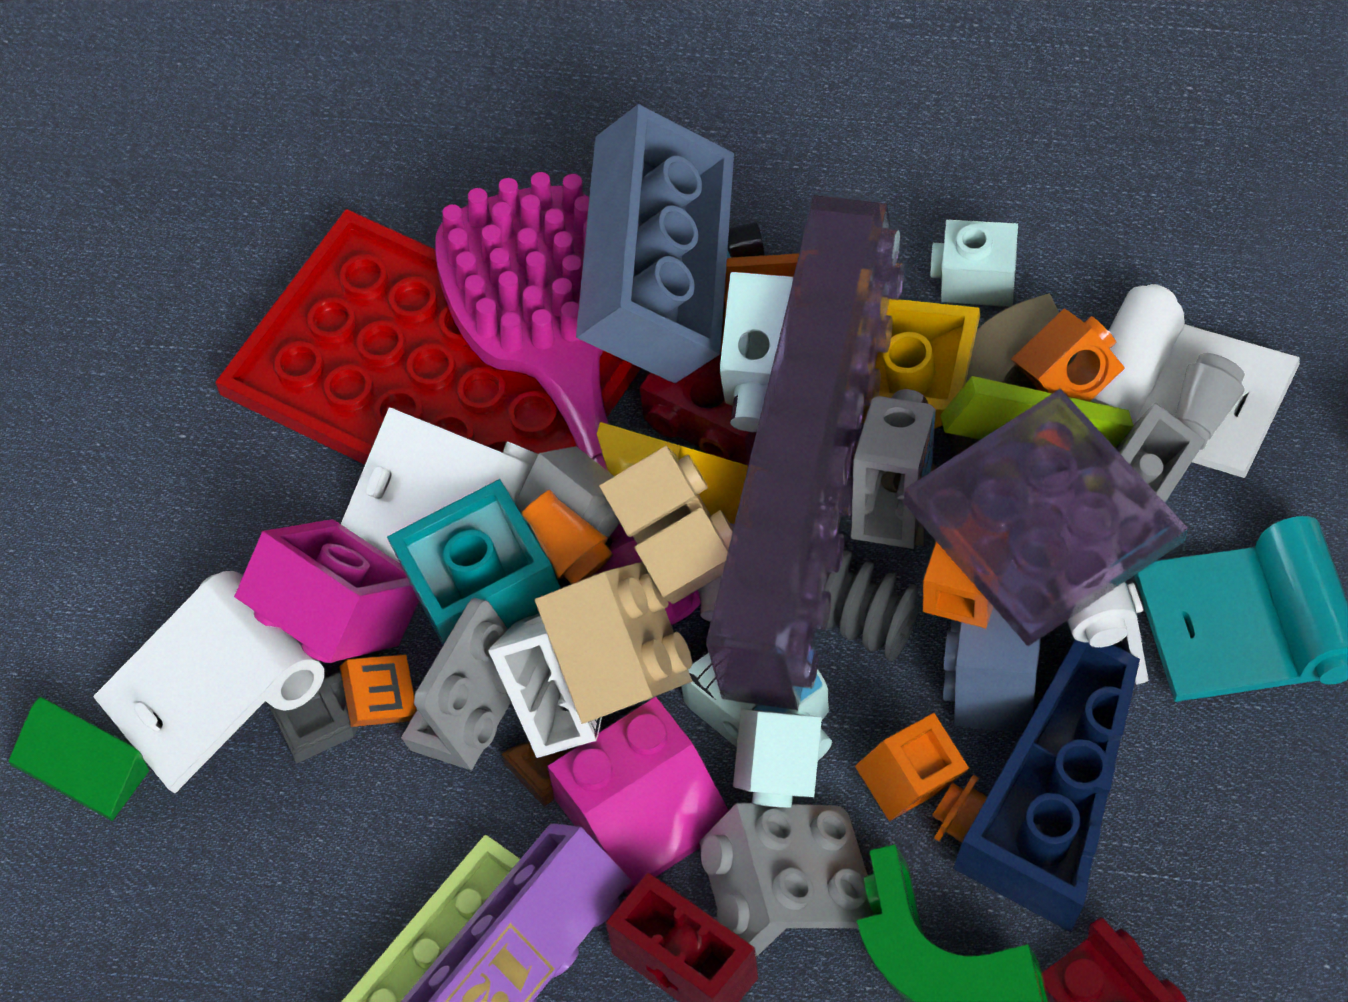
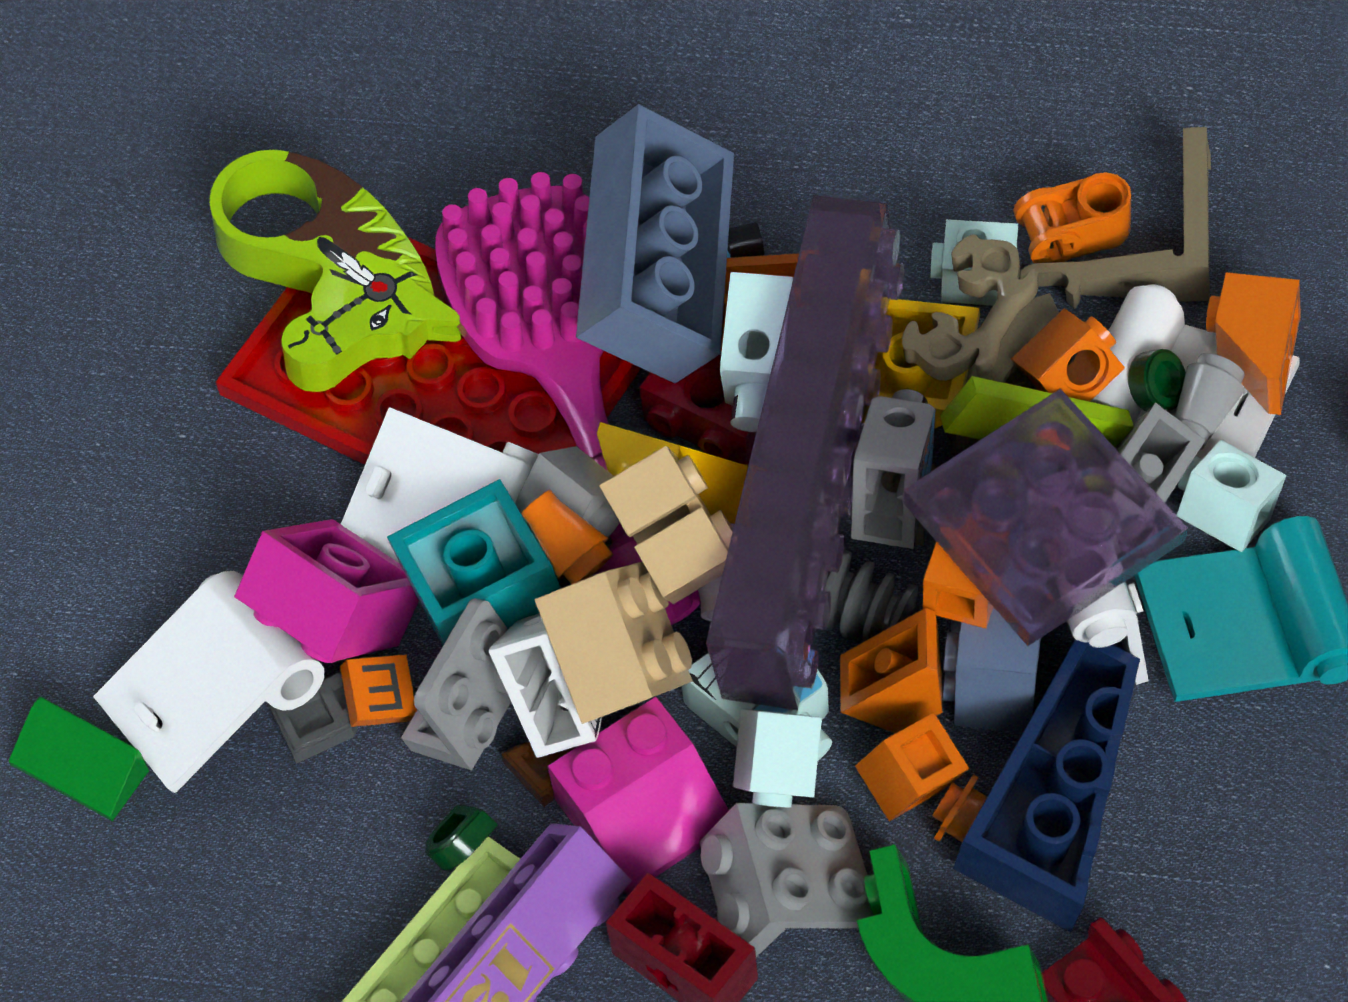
(353, 258): none -> lime animal
(458, 836): none -> dark green tile
(894, 675): none -> orange slope
(946, 352): none -> dark tan helmet
(1073, 217): none -> orange piece
(1156, 378): none -> dark green tile
(1183, 275): none -> dark tan hinge
(1229, 494): none -> light aqua brick
(1258, 331): none -> orange slope

